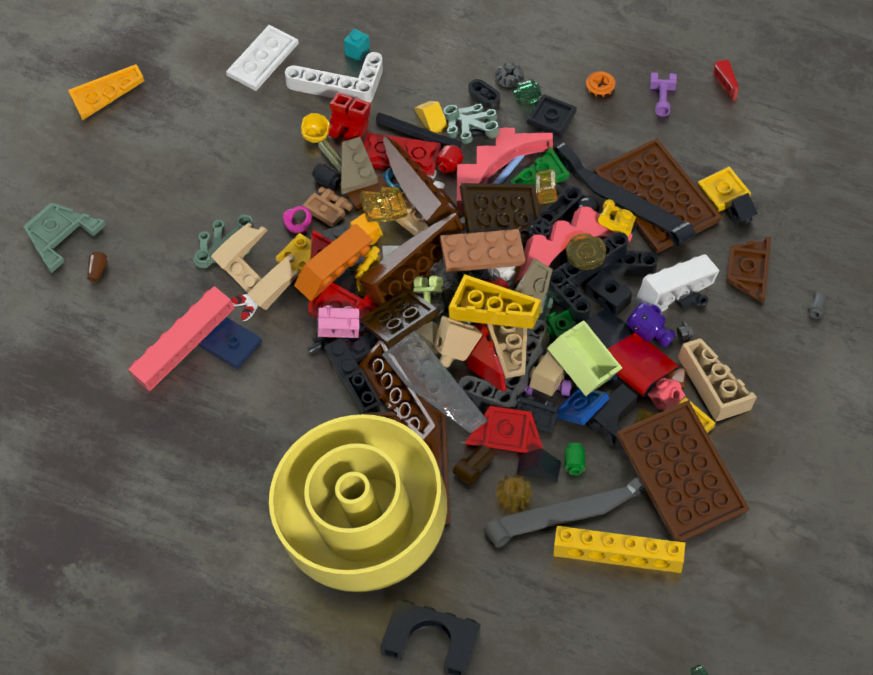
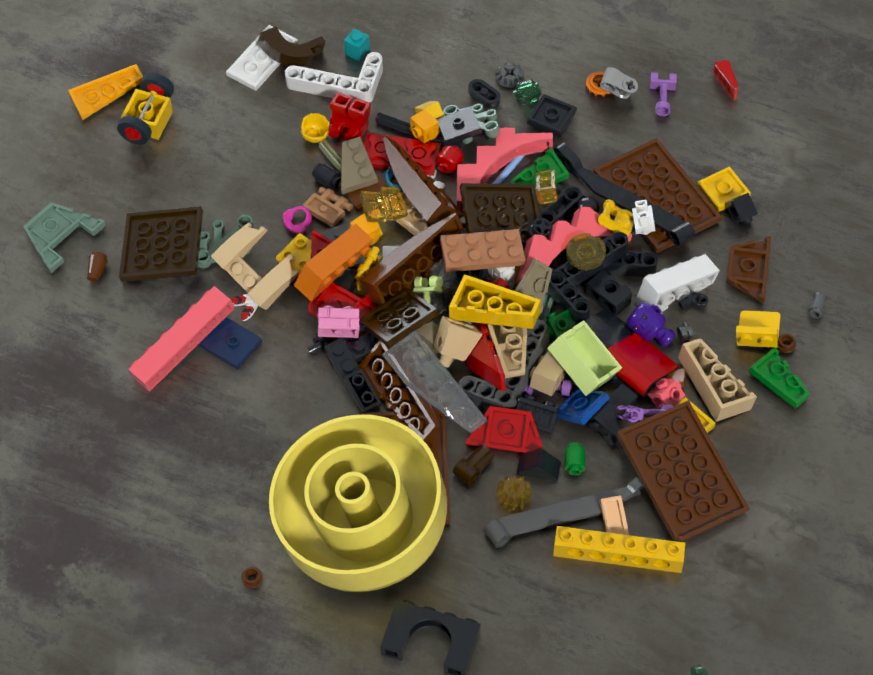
(147, 110): none -> brick
(161, 244): none -> dark brown plate
(249, 572): none -> reddish brown plate
(289, 53): none -> dark brown arch
(424, 126): none -> light orange brick
(459, 126): none -> plate
(614, 515): none -> light nougat tile
(616, 83): none -> light grey piece
(636, 414): none -> medium lavender bar
(643, 218): none -> white hips
(758, 329): none -> yellow bracket
(777, 376): none -> green wing
(788, 339): none -> reddish brown plate

